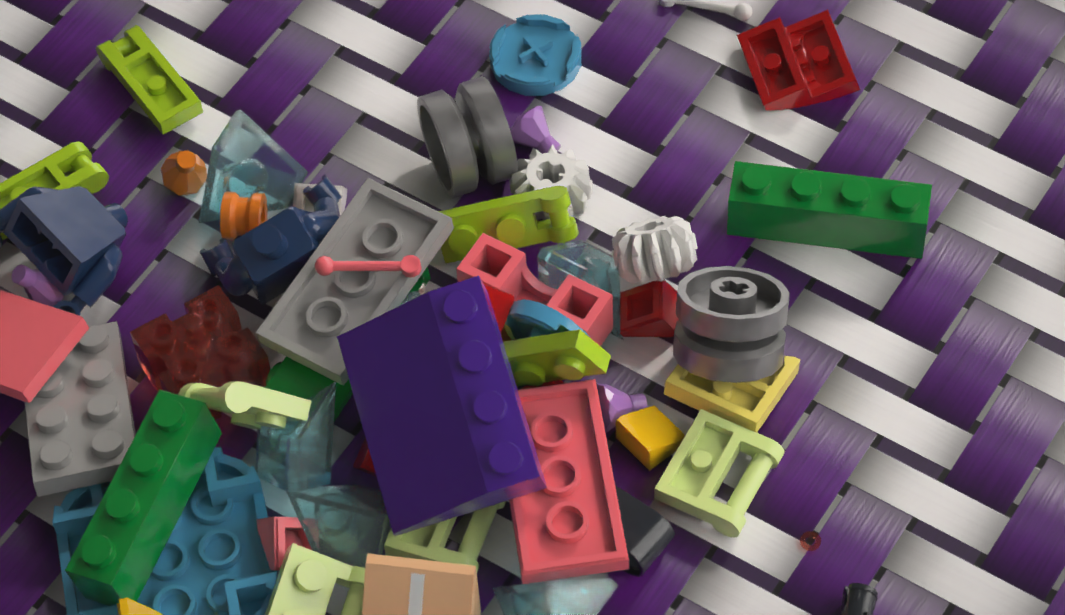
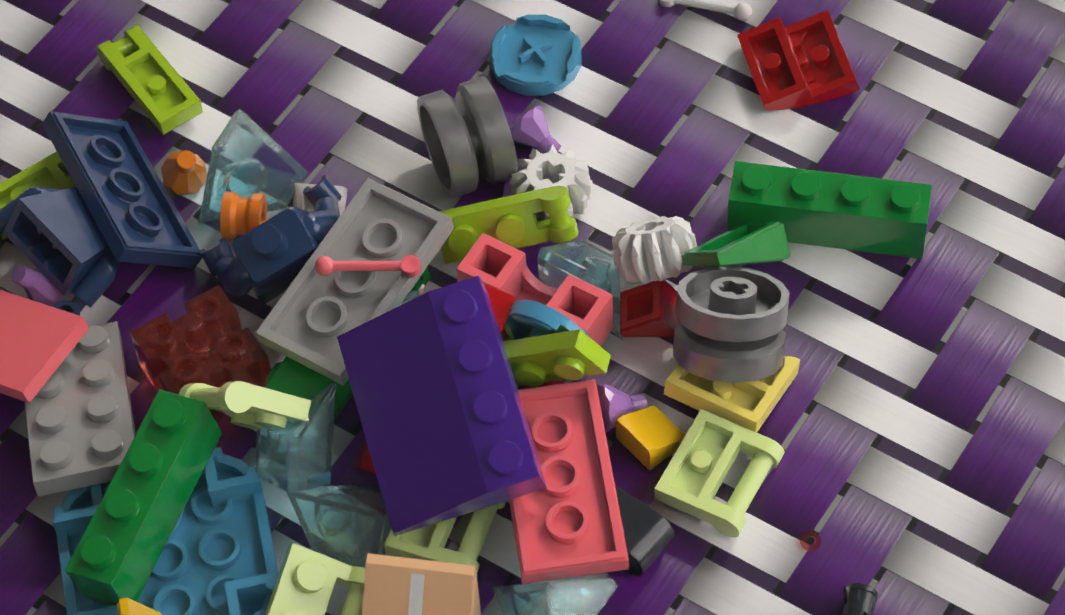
(122, 190): none -> dark blue tile
(278, 535): coral slope -> none
(742, 245): none -> green slope

